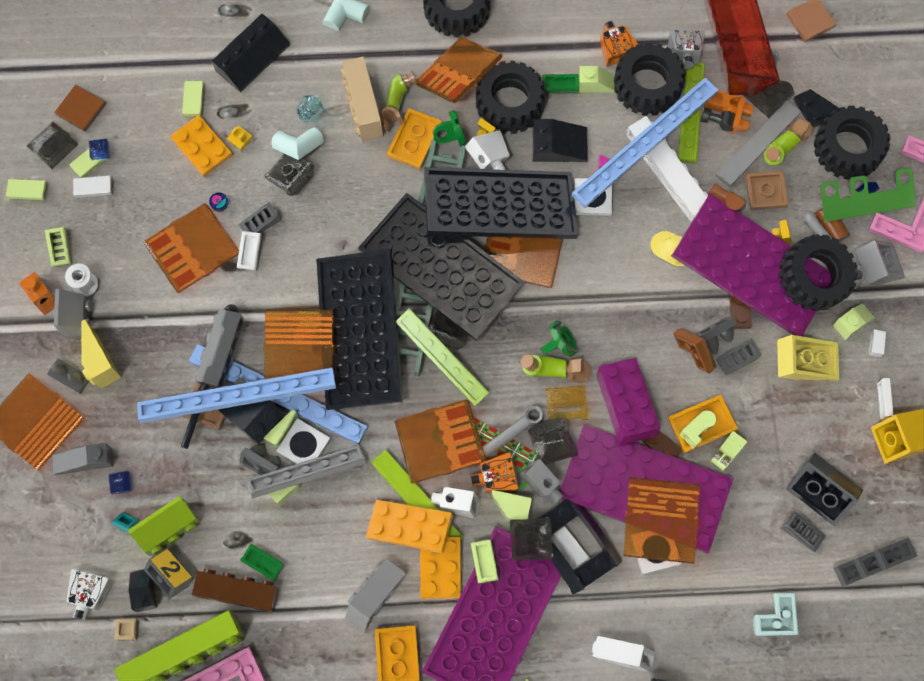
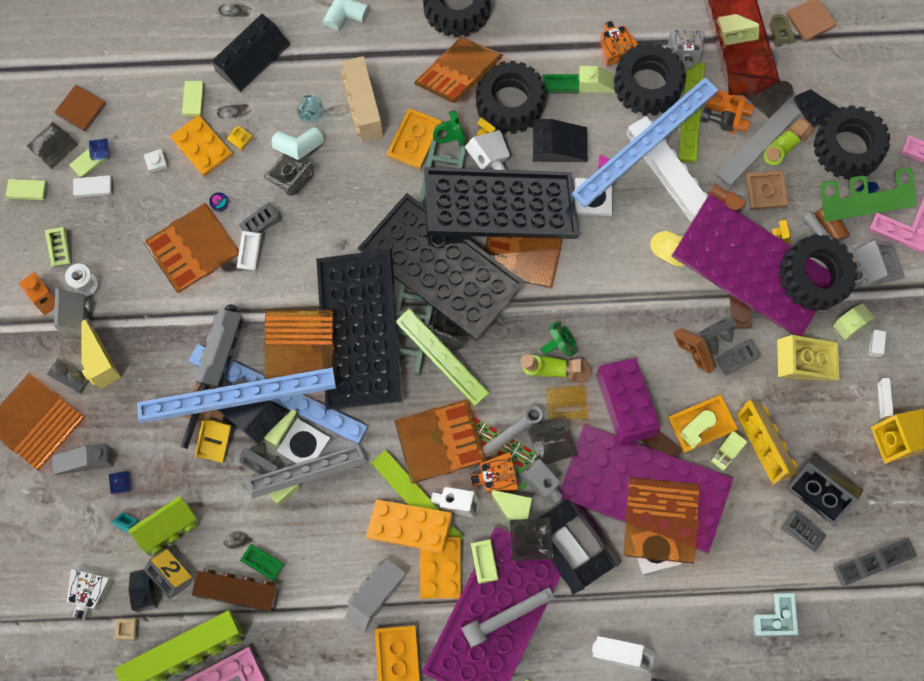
(155, 161): none -> white plate
(209, 449): none -> yellow piece
(396, 92): piece -> none
(476, 632): none -> light grey piece
(738, 29): none -> yellowish green slope
(766, 442): none -> yellow slope
(780, 24): none -> olive plate

